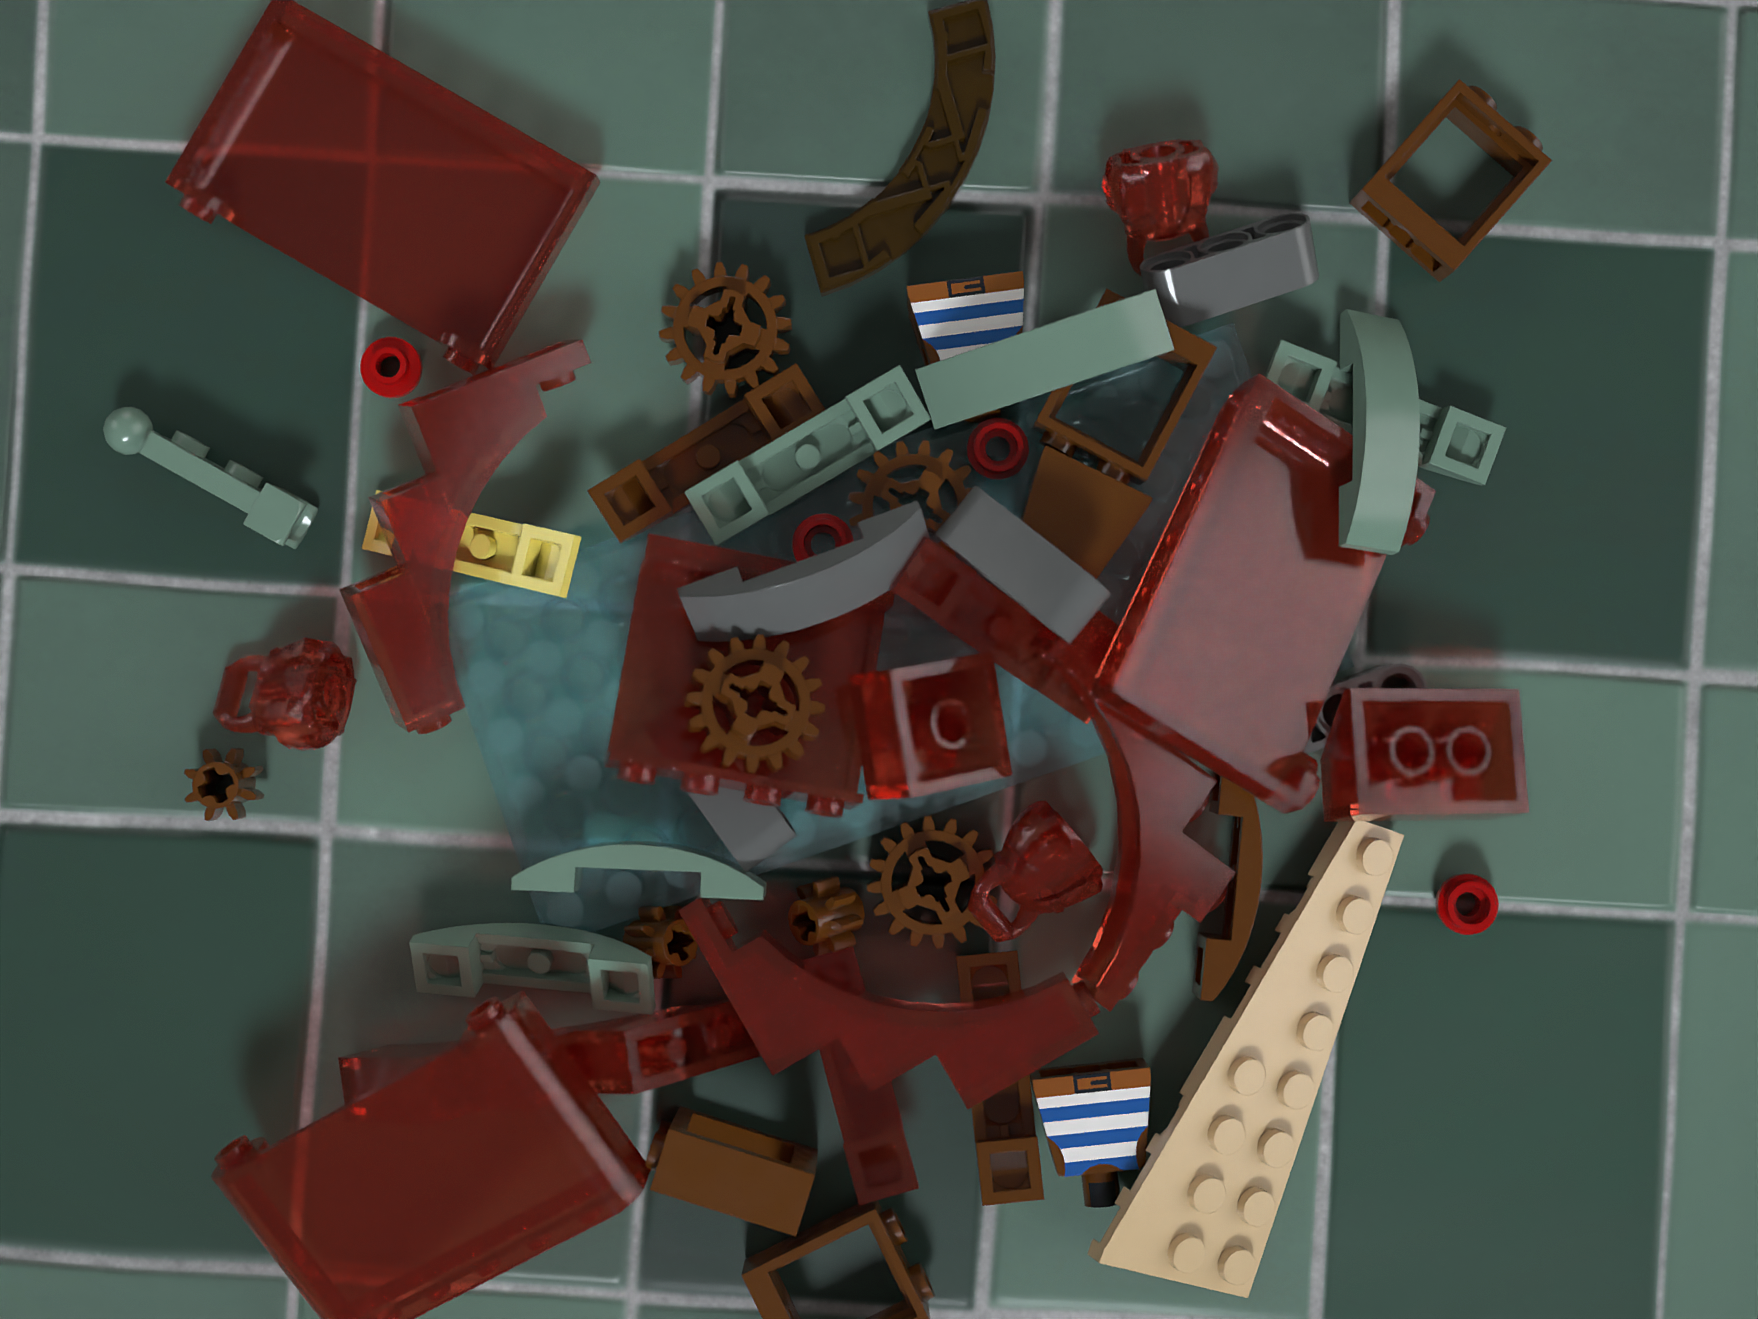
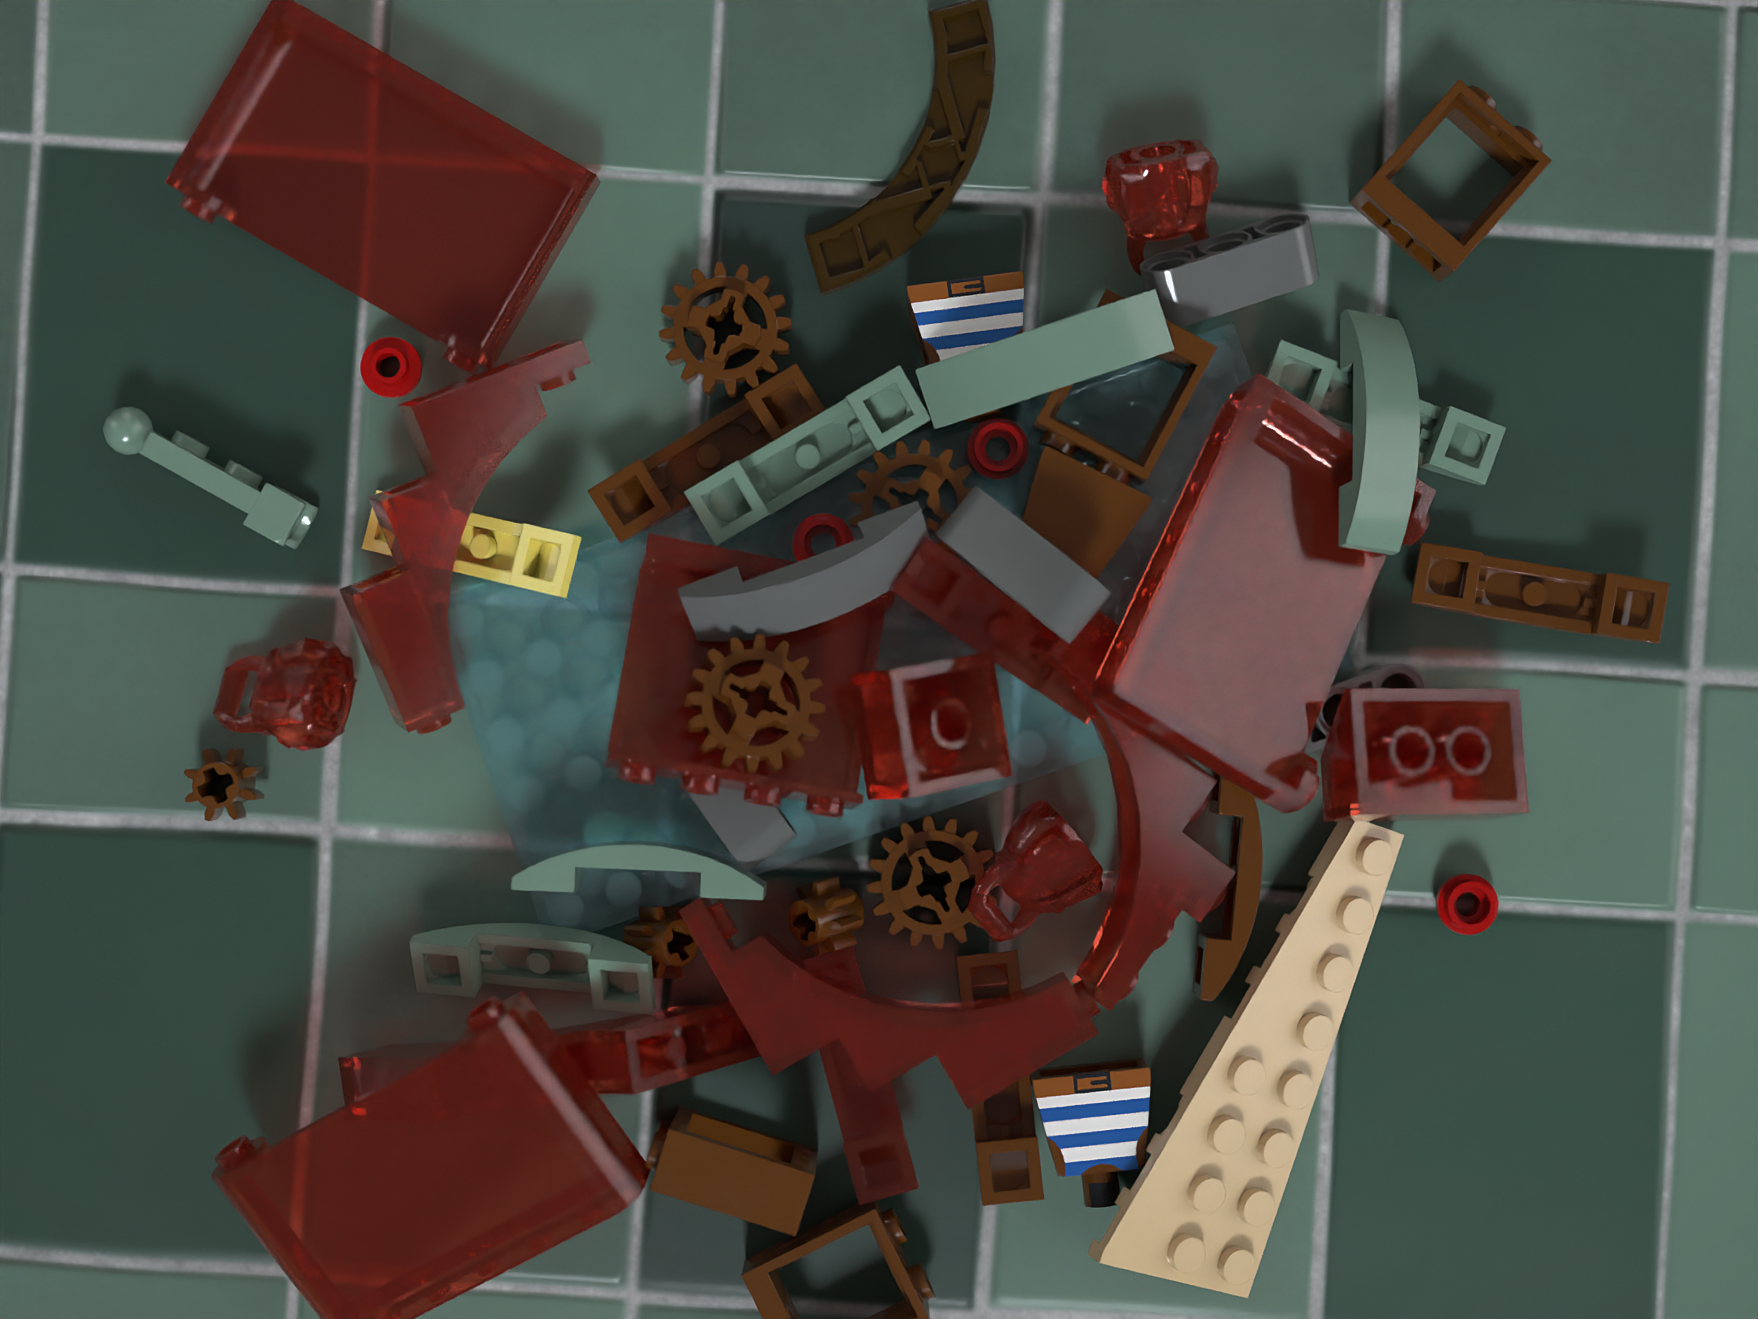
(1539, 594): none -> reddish brown slope

